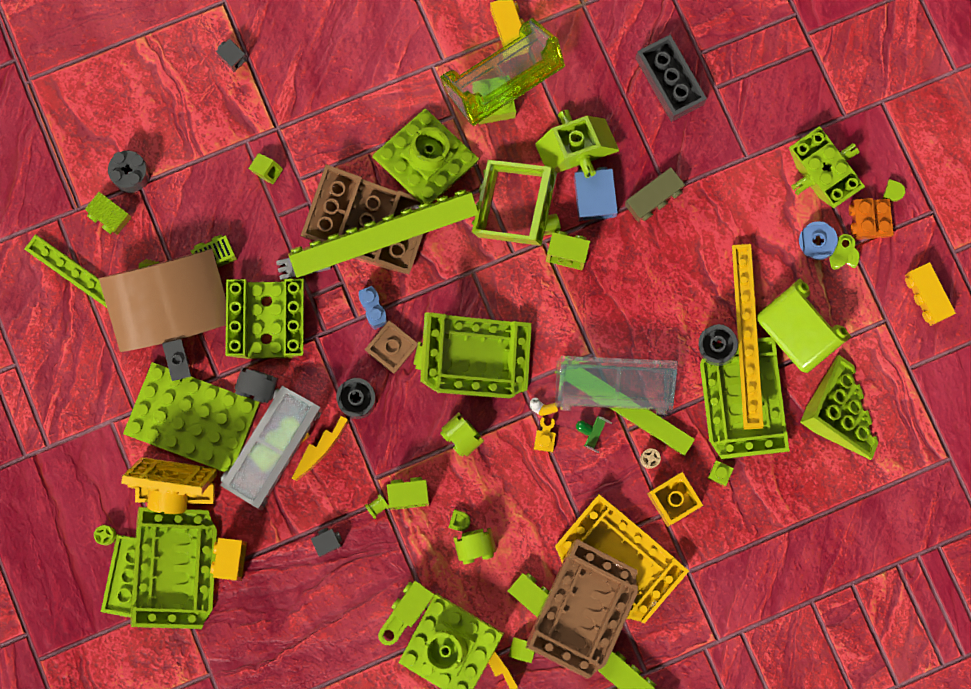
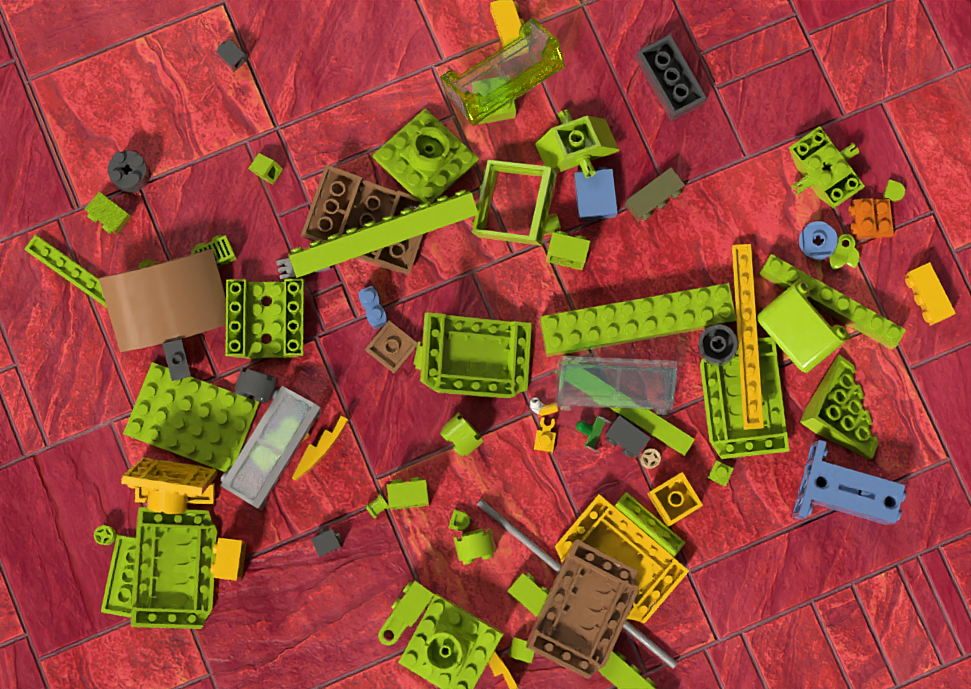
(350, 389): dark grey brick -> none
(556, 566): none -> light grey piece
(626, 437): none -> dark grey brick
(637, 320): none -> lime brick
(650, 524): none -> lime tile
(835, 303): none -> lime brick
(846, 490): none -> medium blue brick

